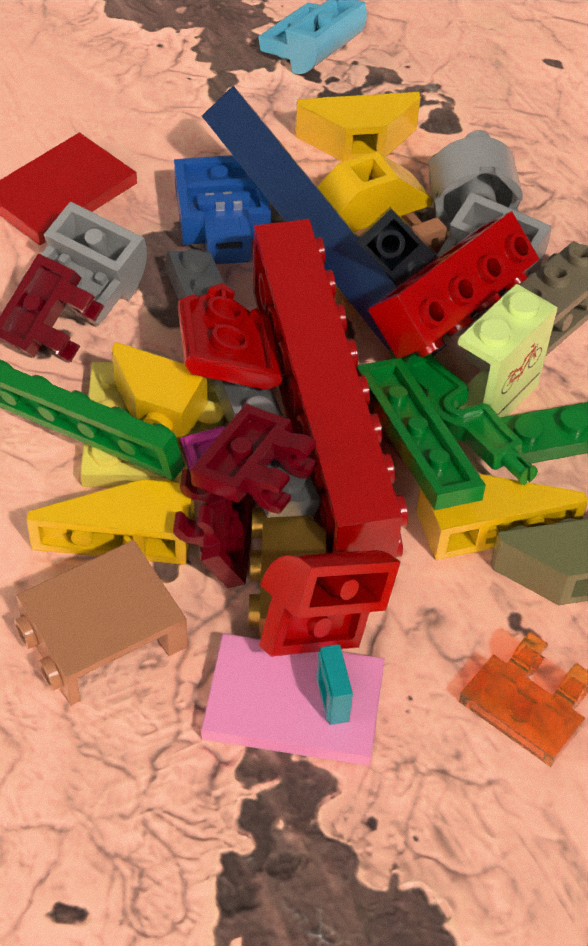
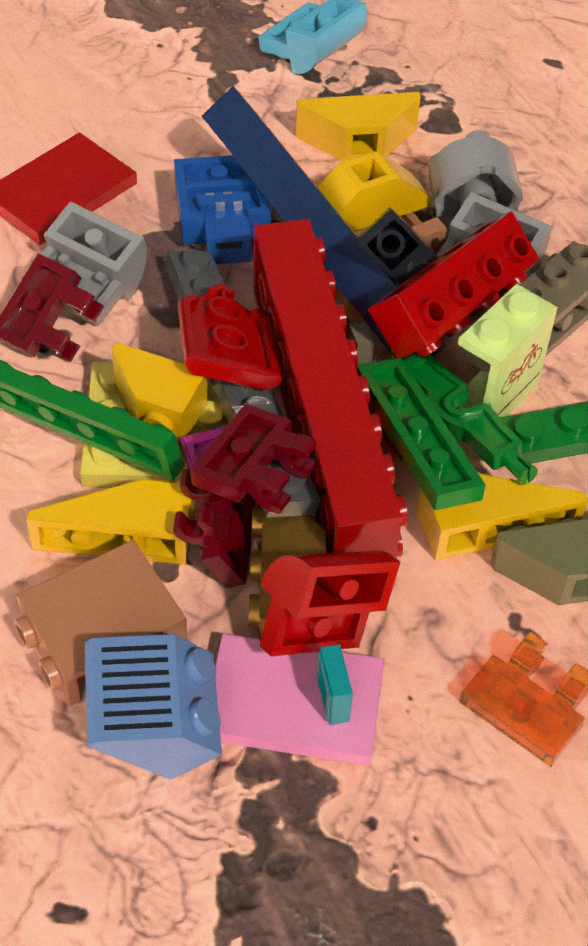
(152, 702): none -> medium blue slope
(364, 341): none -> dark tan tile

